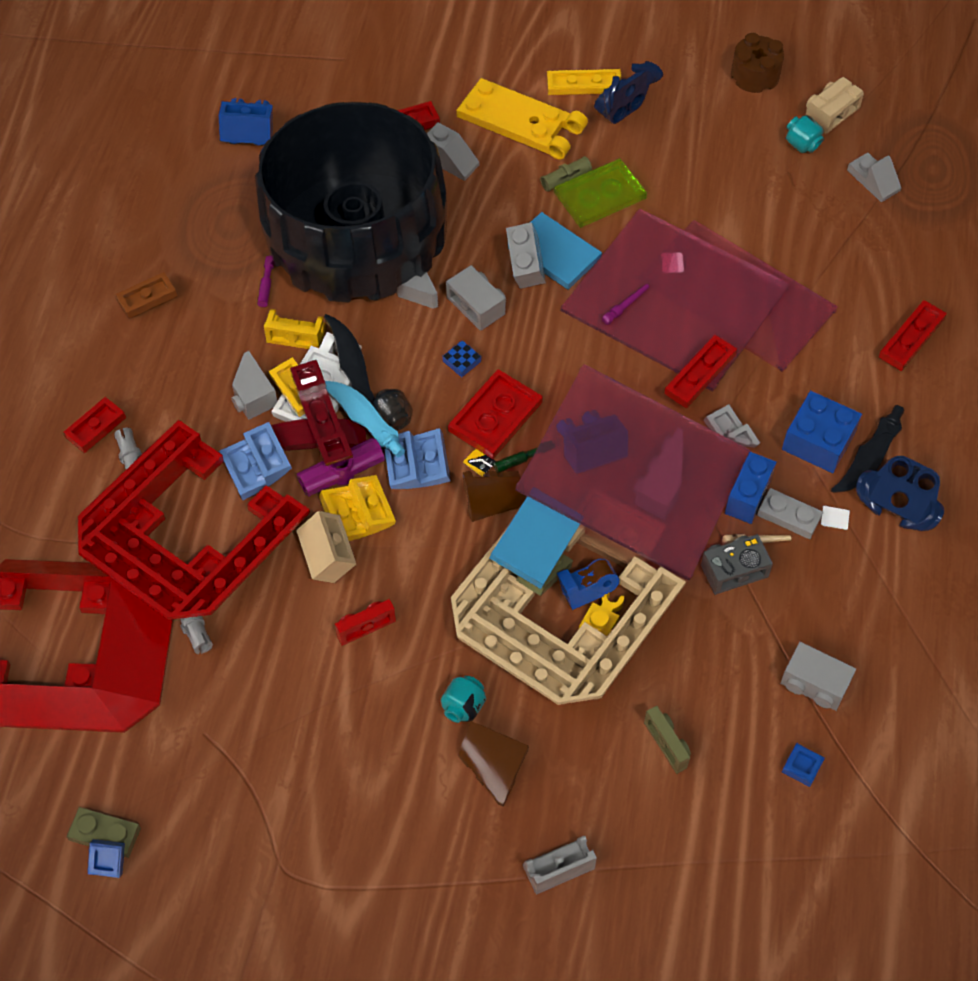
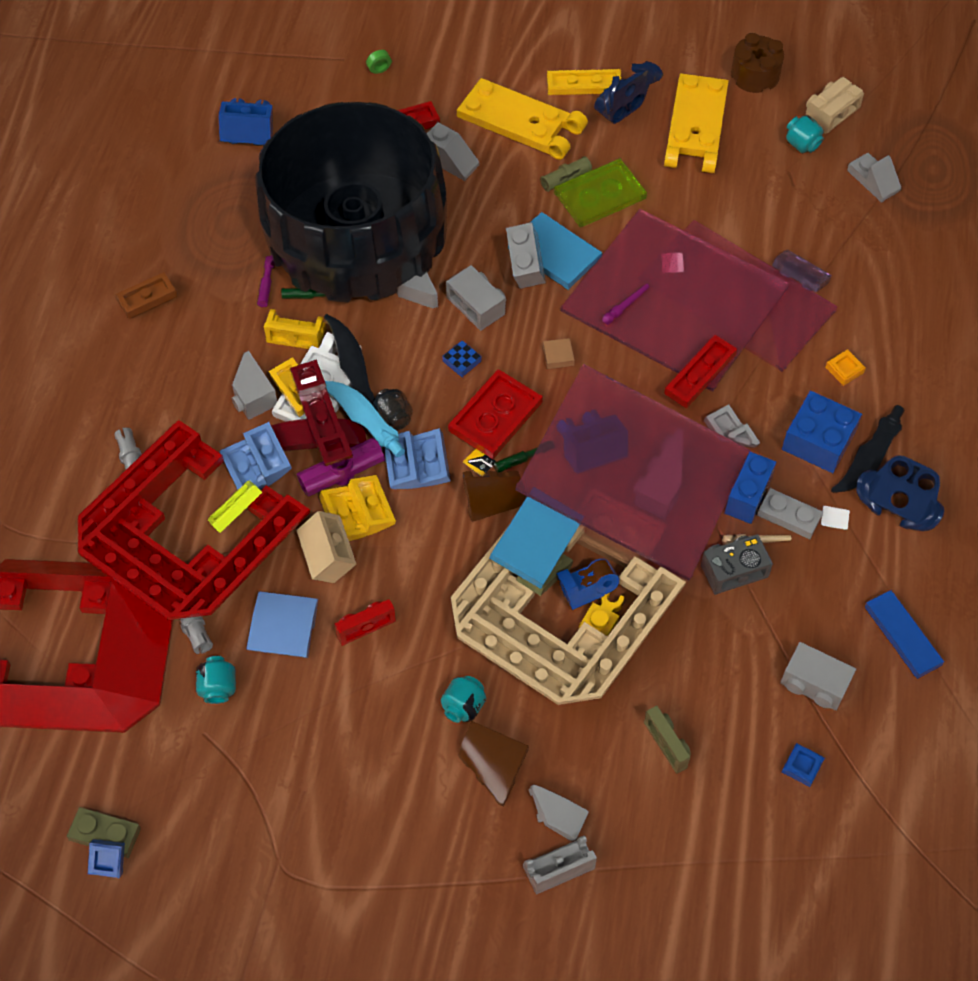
(94, 424): red plate -> none
(215, 680): none -> teal head
(234, 506): none -> neon yellow tile
(282, 624): none -> medium blue slope
(295, 293): none -> dark green piece
(378, 61): none -> bright green tile
(558, 353): none -> medium nougat tile
(558, 812): none -> light grey slope
(697, 109): none -> yellow hinge
(801, 270): none -> plate
(845, 367): none -> light orange tile
(904, 634): none -> blue tile
(912, 335): red plate -> none

